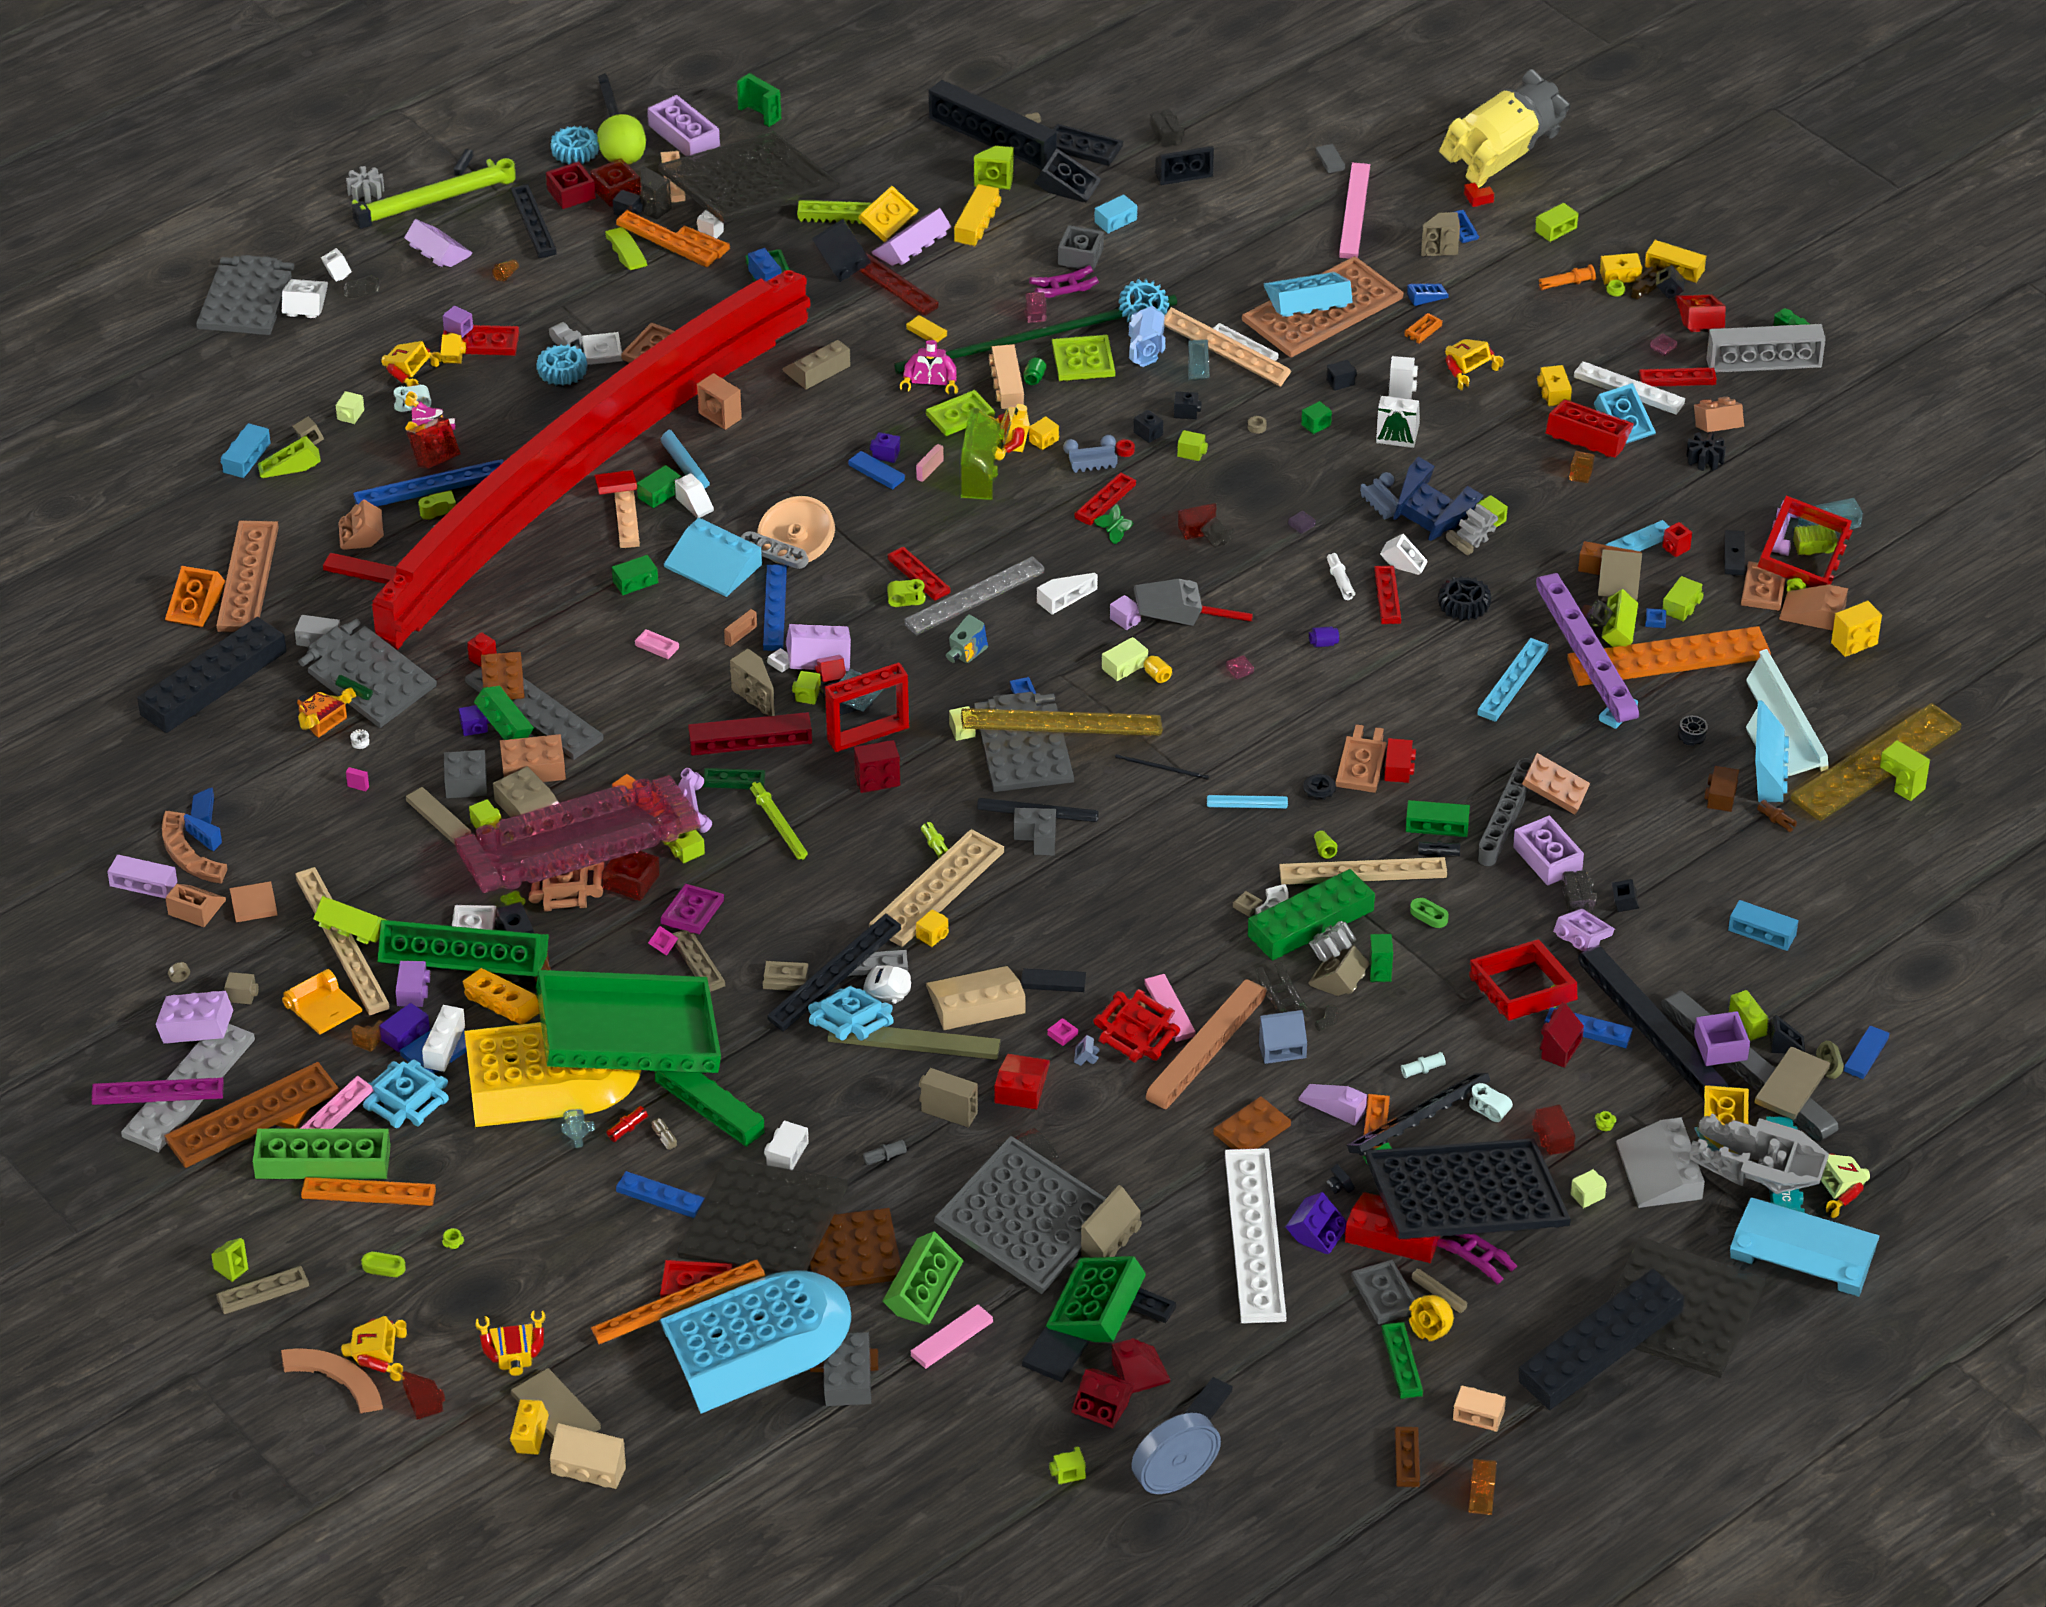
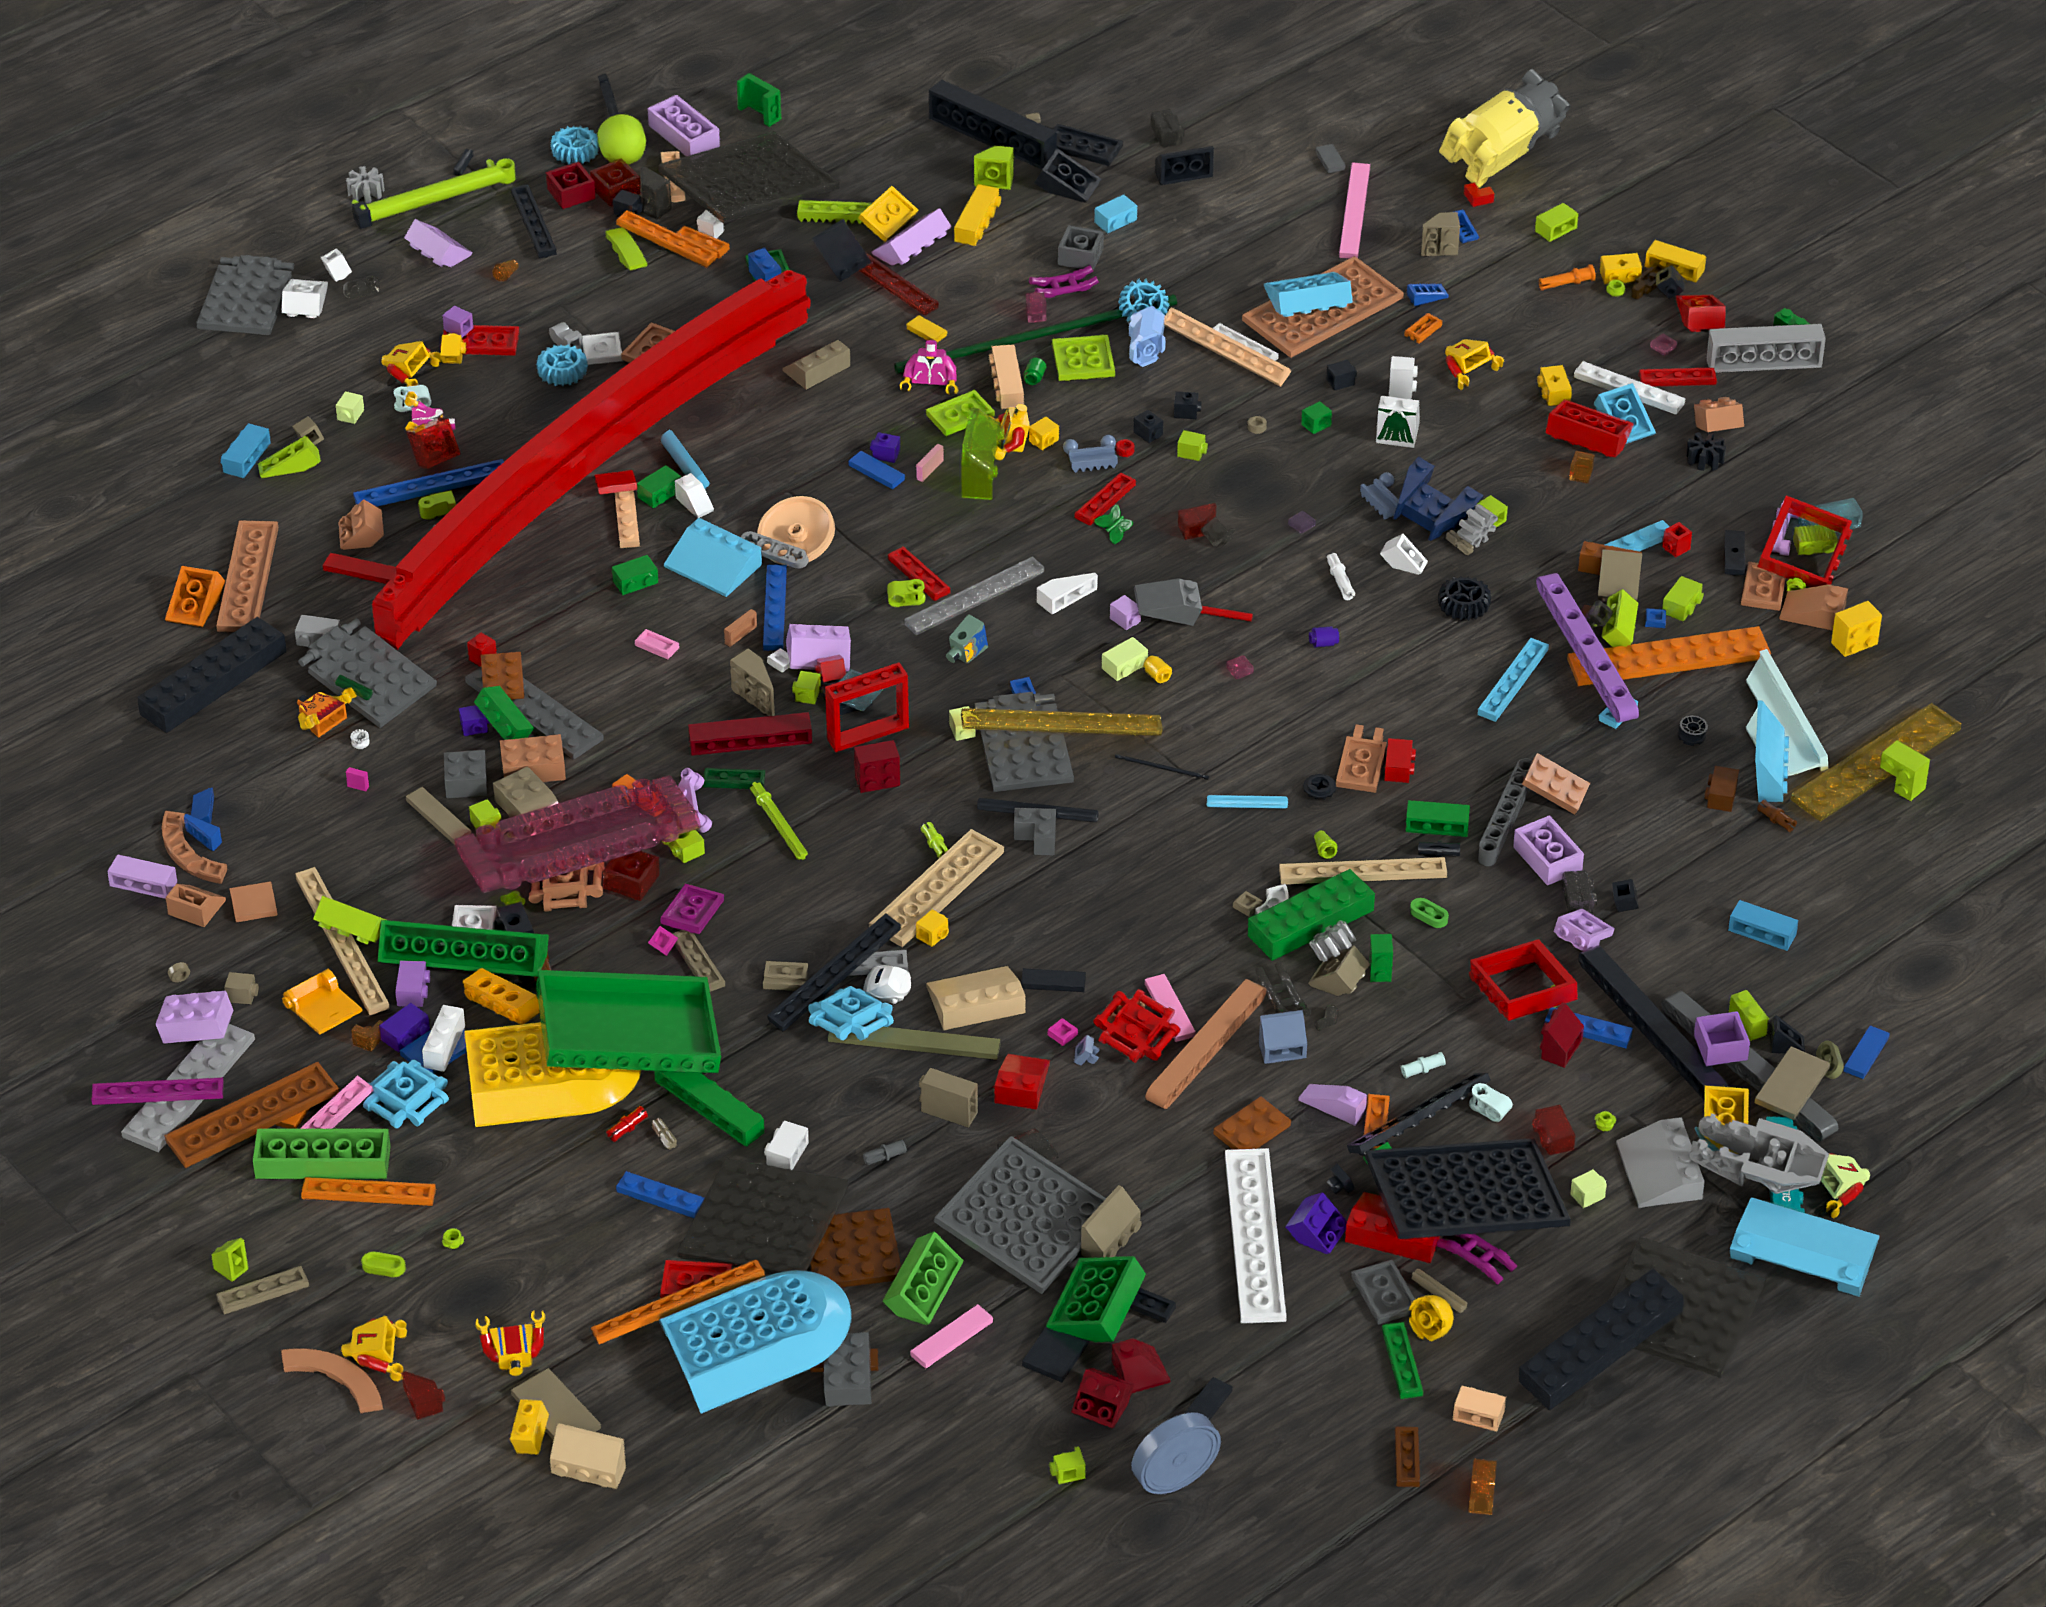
(575, 1127): clear light blue piece -> none
(719, 401): nougat brick -> none
(1198, 360): clear light blue slope -> none
(1387, 594): red tile -> none

